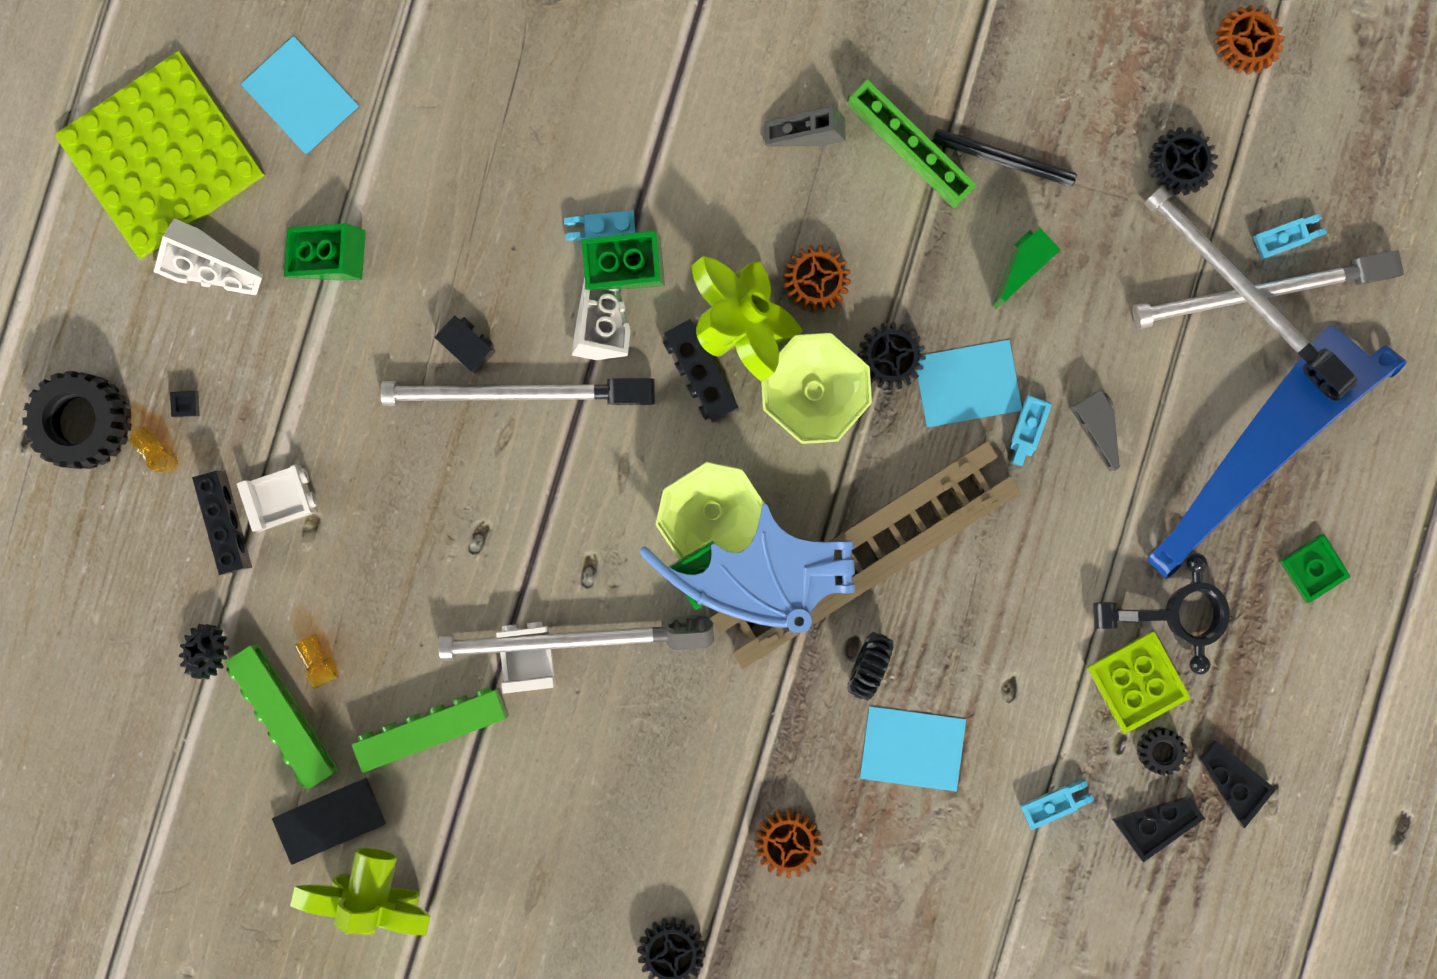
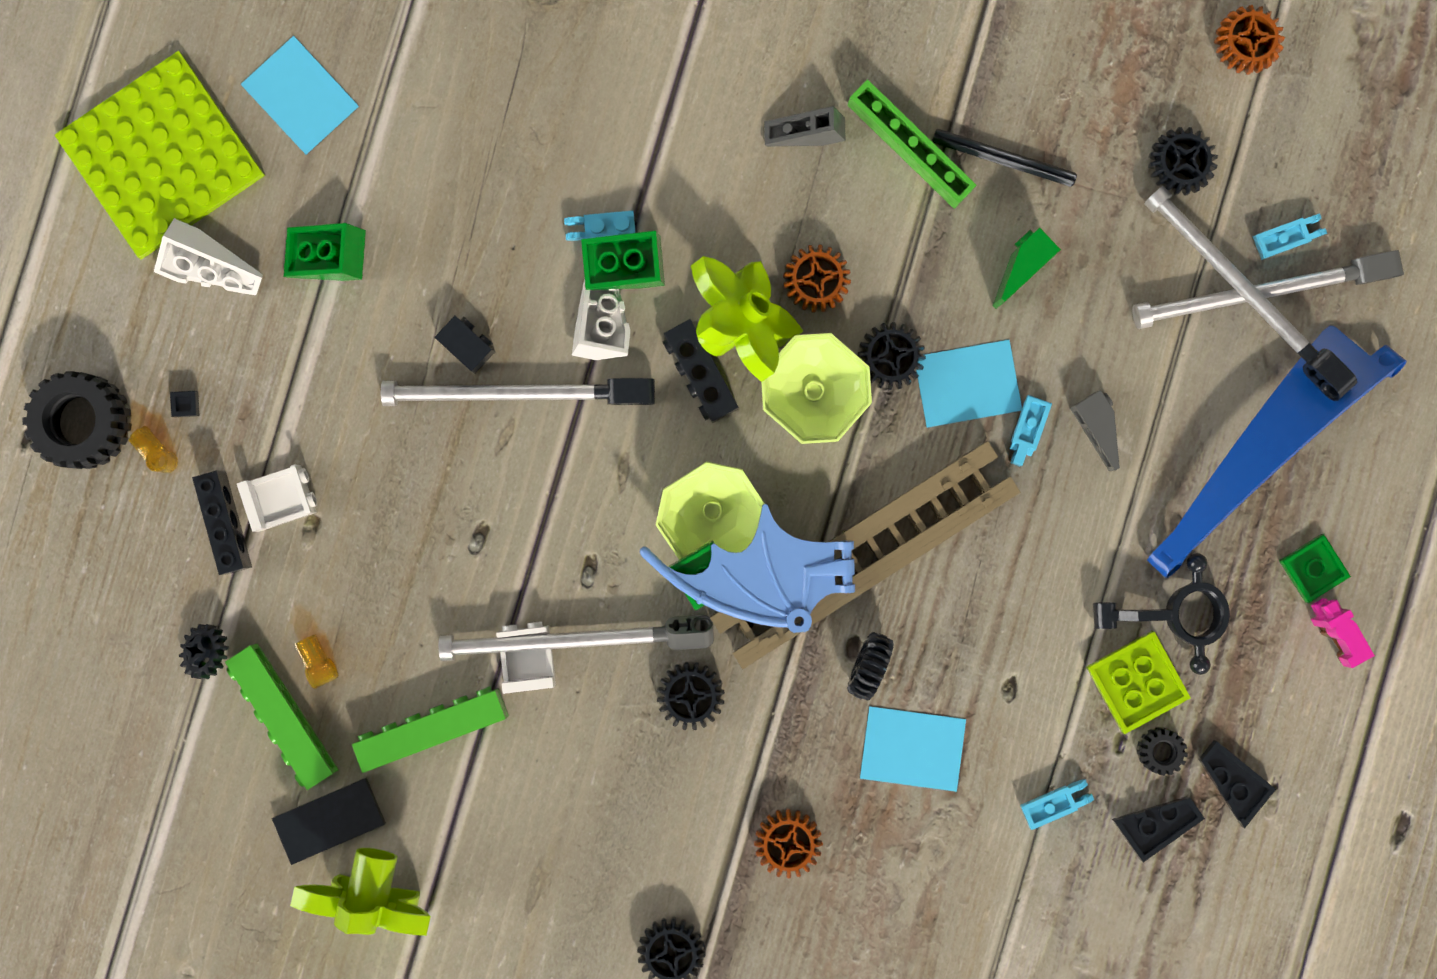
(702, 694): none -> black gear
(1344, 632): none -> dark pink hips

